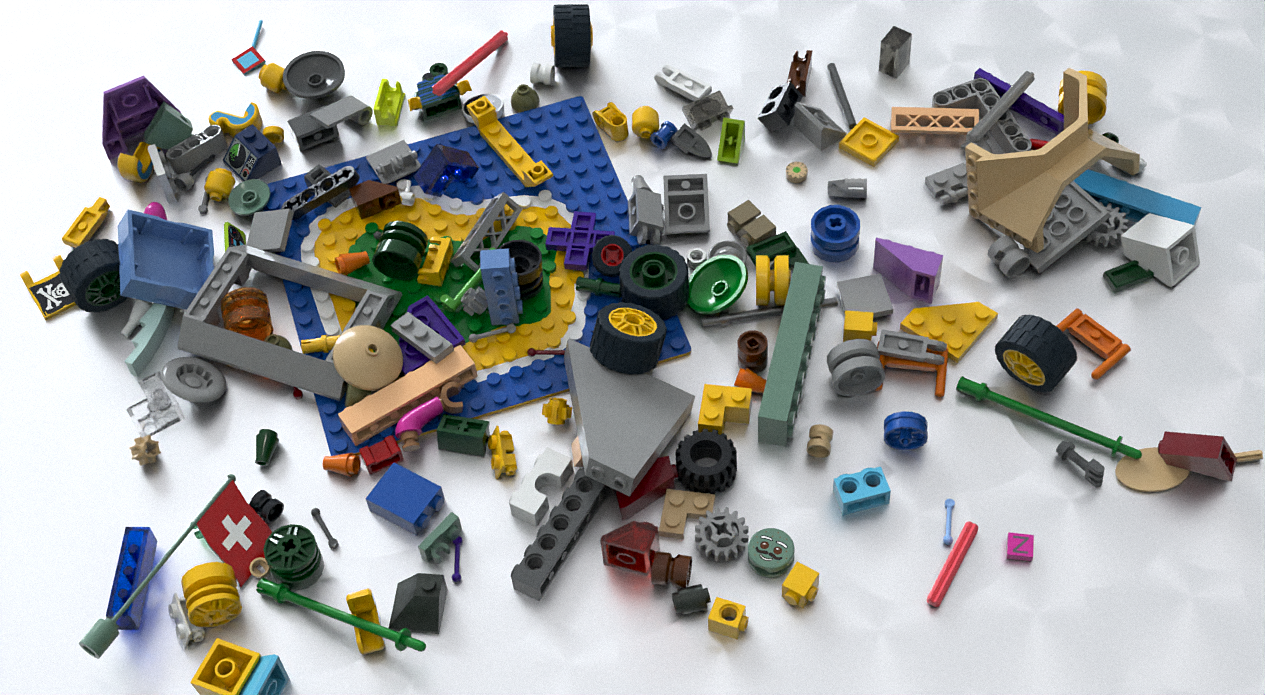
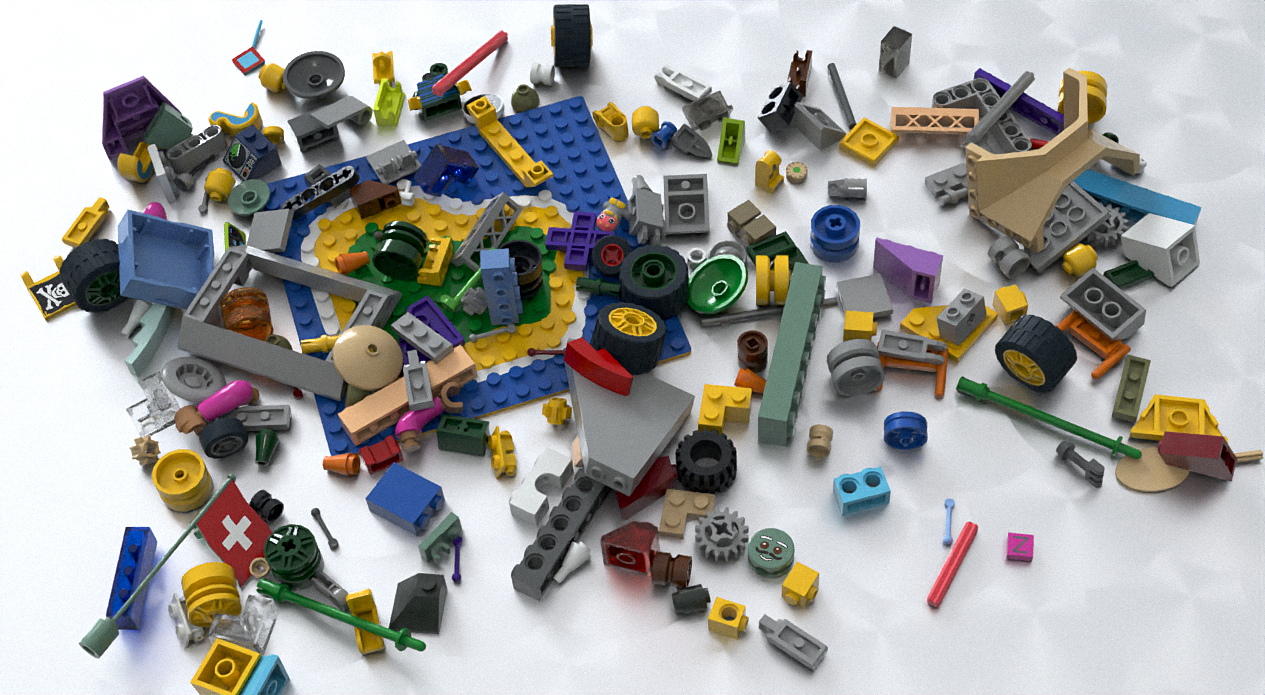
(182, 480): none -> yellow wheel
(223, 401): none -> dark pink piece
(223, 438): none -> black wheel
(249, 630): none -> clear brick
(262, 417): none -> light grey plate
(330, 590): none -> light grey piece
(383, 67): none -> yellow hips
(417, 383): none -> light grey hinge
(577, 555): none -> white cone
(598, 366): none -> red slope
(611, 215): none -> animal
(767, 172): none -> yellow leg
(793, 641): none -> light grey hinge
(961, 316): none -> light grey brick
(1010, 304): none -> yellow brick
(1079, 260): none -> yellow head
(1105, 306): none -> light grey slope
(1131, 388): none -> olive plate
(1175, 415): none -> yellow wing

